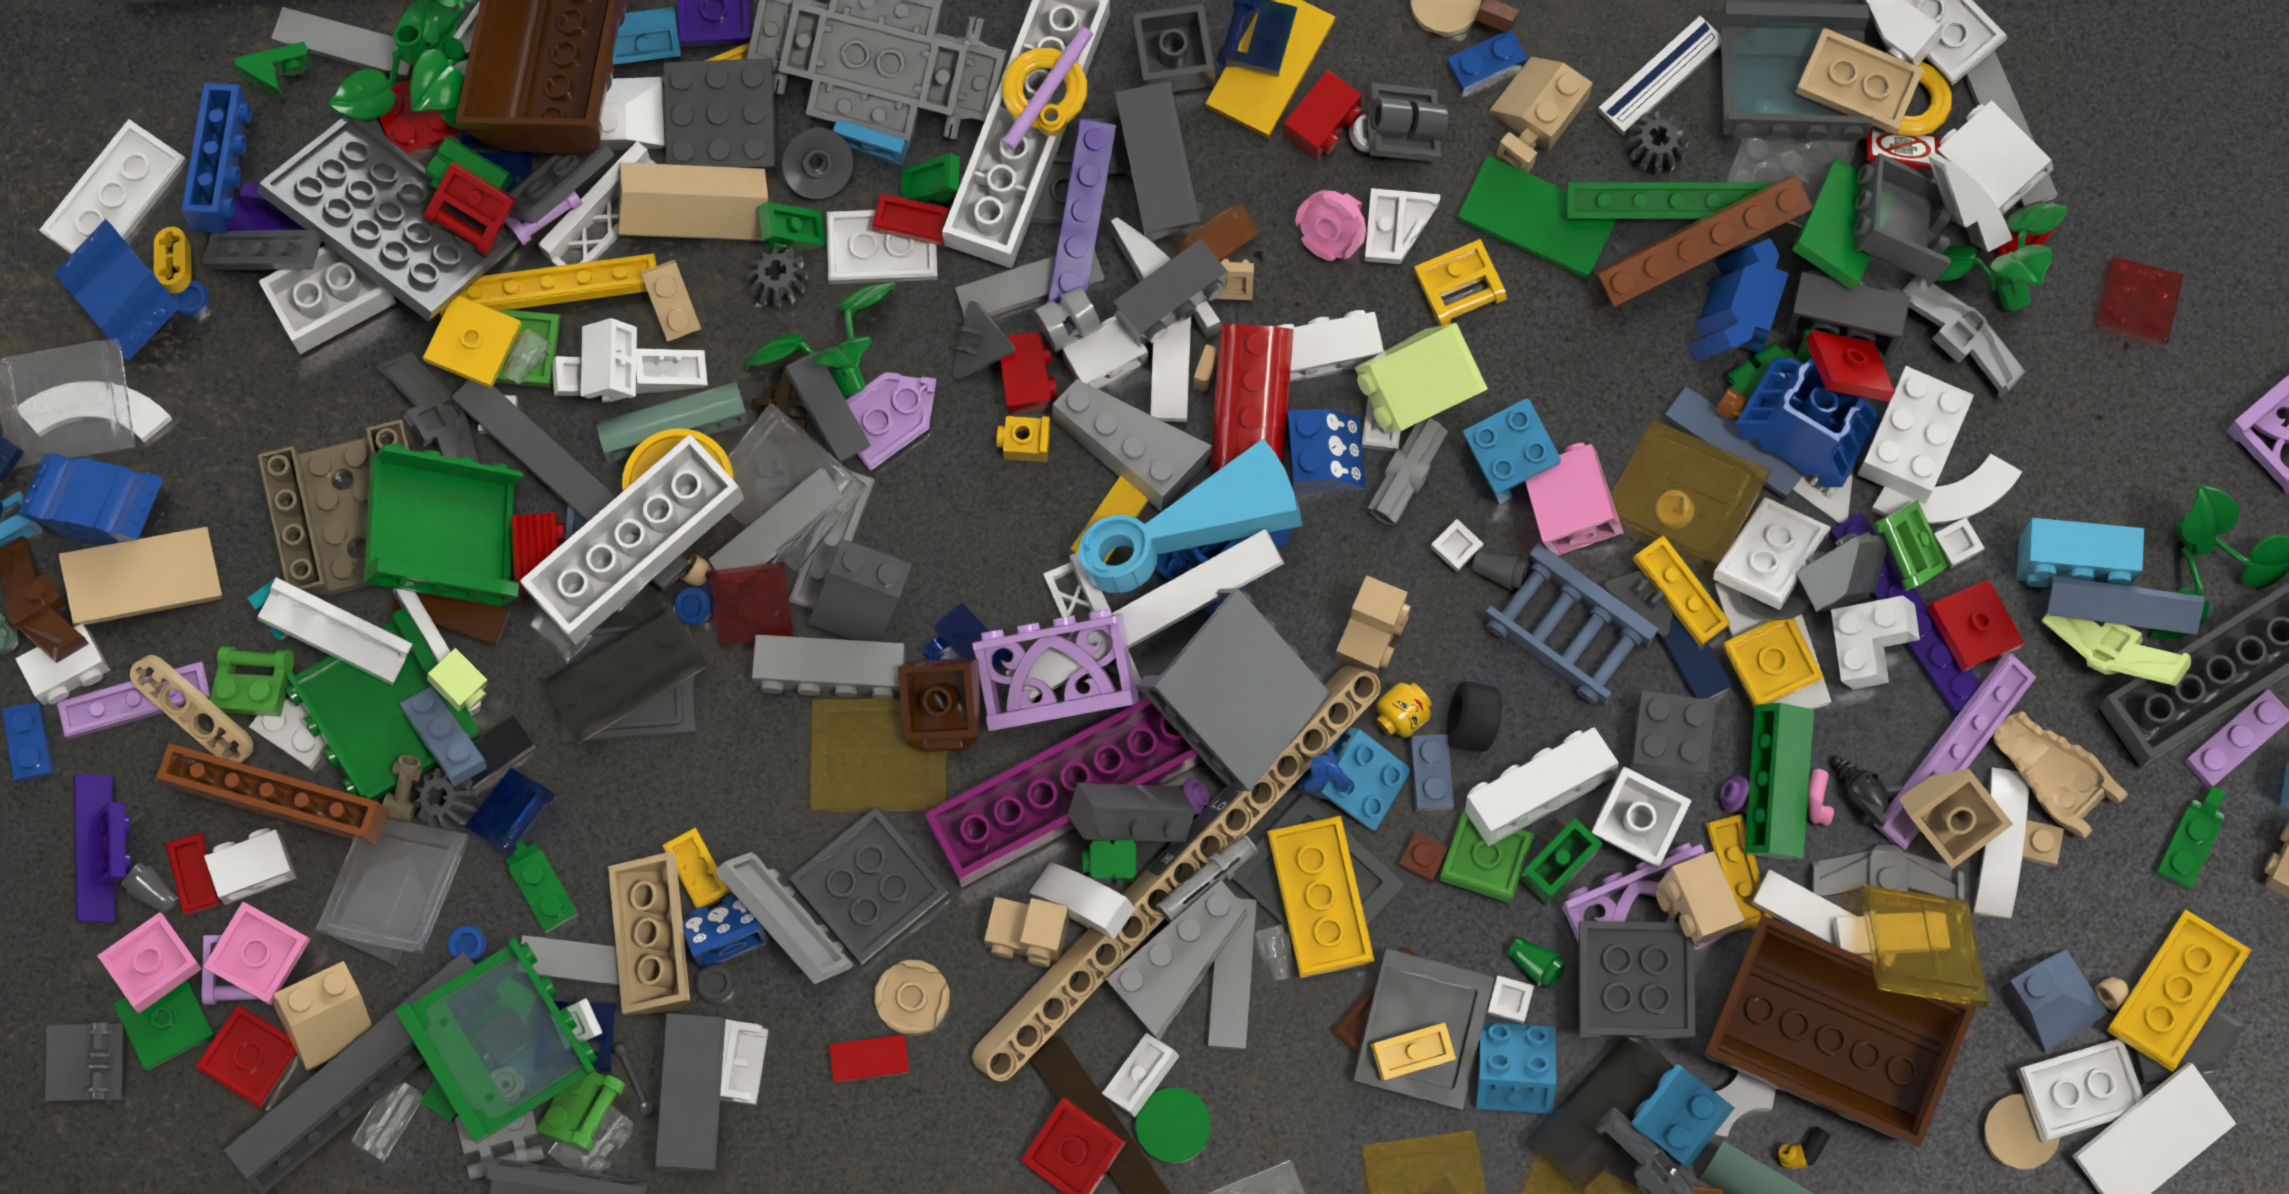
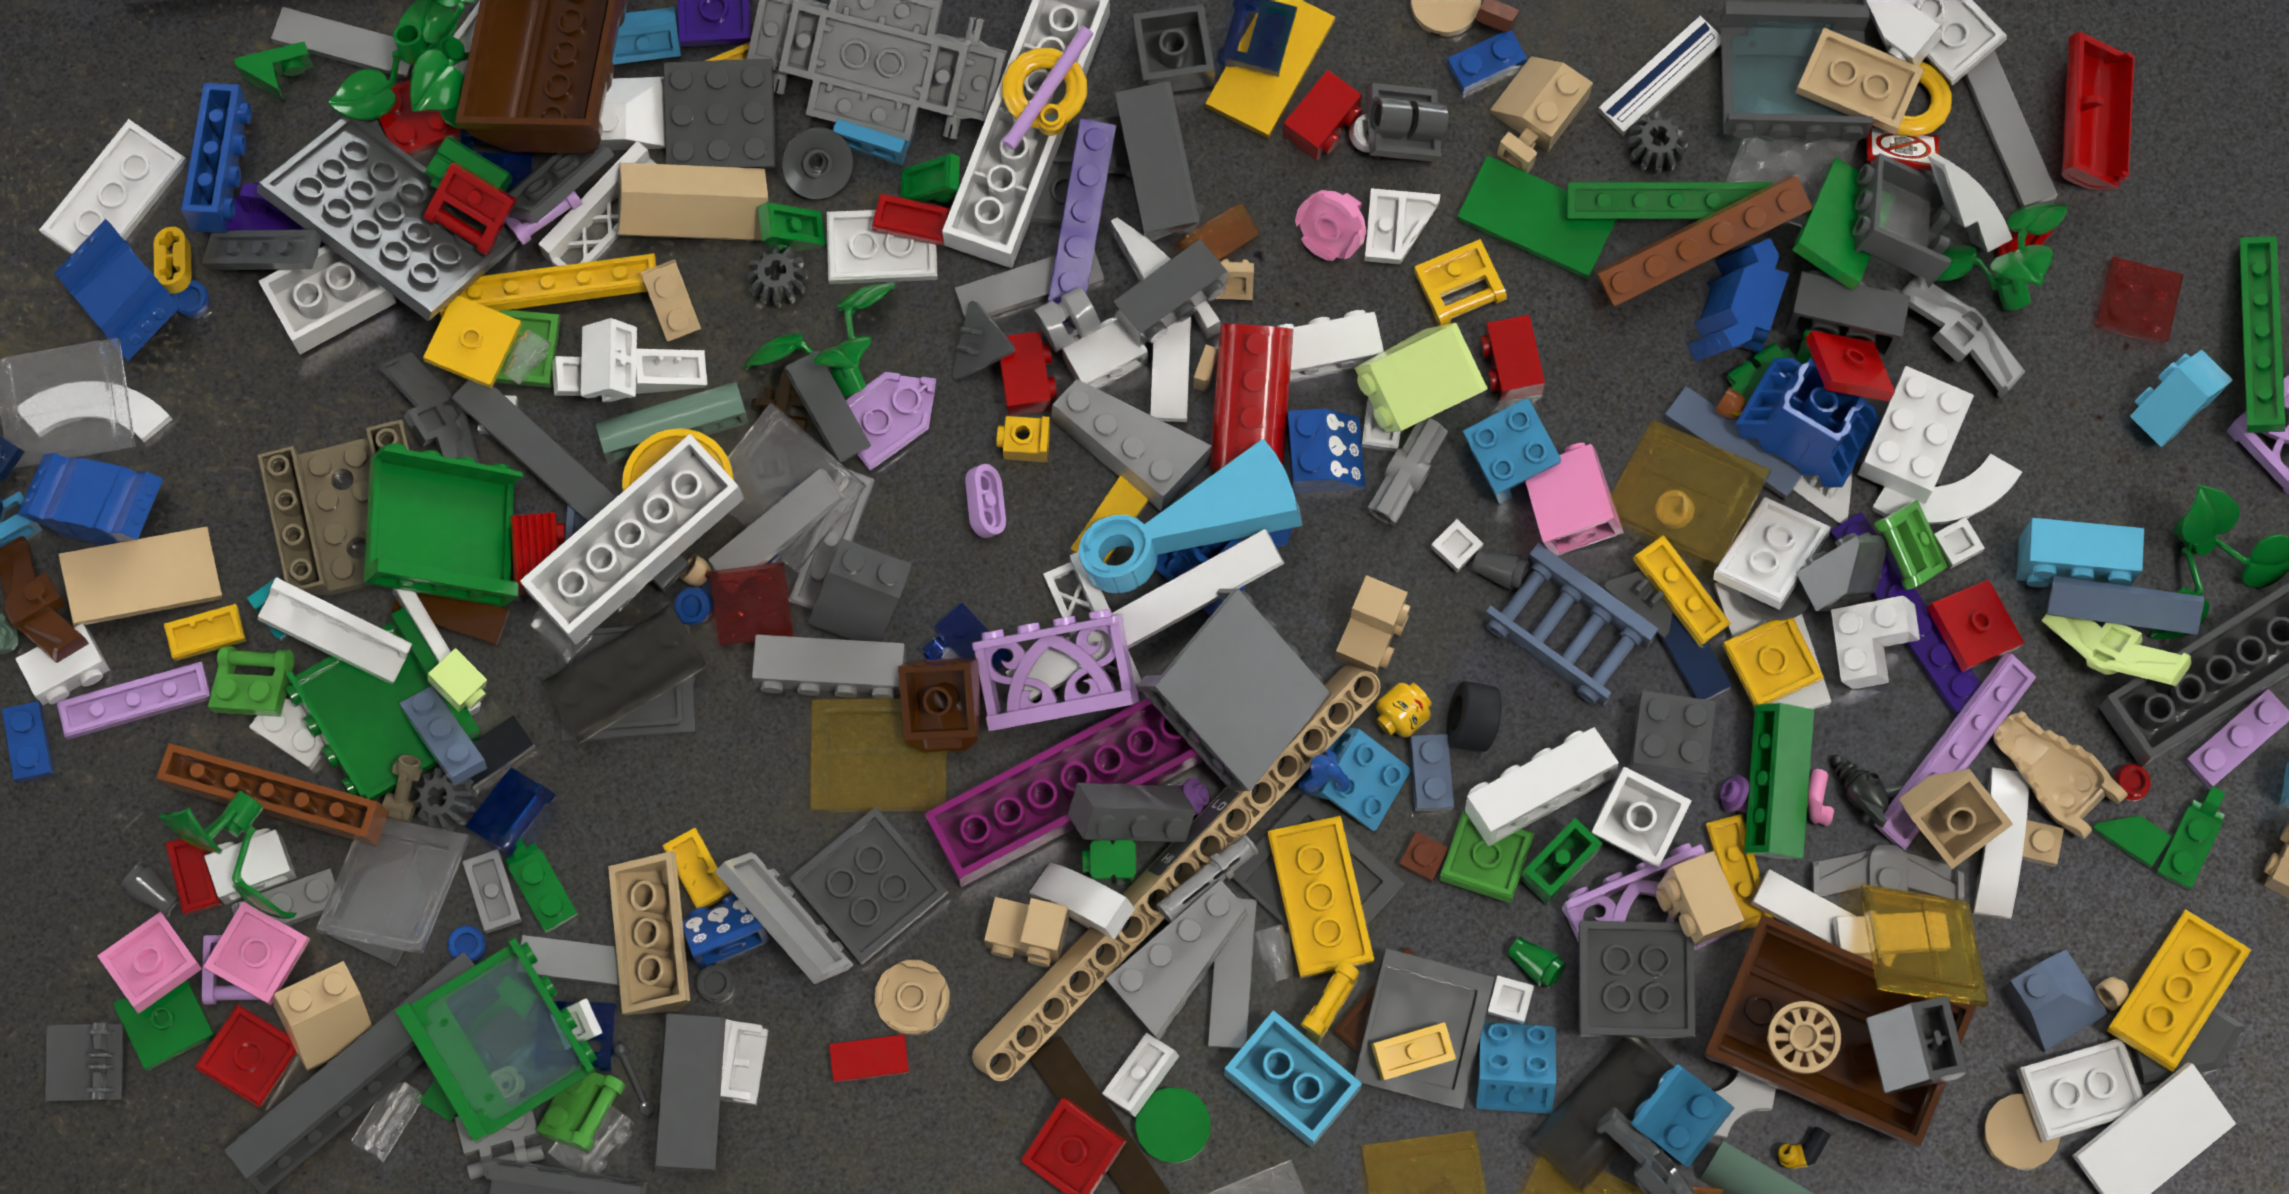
(98, 847): dark purple bracket -> none
(195, 704): tan beam -> none
(205, 632): none -> yellow plate
(234, 819): none -> green plant
(304, 896): none -> light grey hinge
(492, 891): none -> light grey plate
(985, 501): none -> lavender plate
(1292, 1079): none -> medium azure brick
(1334, 997): none -> yellow plate
(1513, 358): none -> red brick
(1804, 1037): none -> tan wheel
(1916, 1045): none -> slope
(1996, 155): white panel -> none
(2097, 114): none -> red container
(2134, 781): none -> red plate
(2134, 837): none -> green tile
(2184, 392): none -> medium azure brick
(2262, 335): none -> green plate

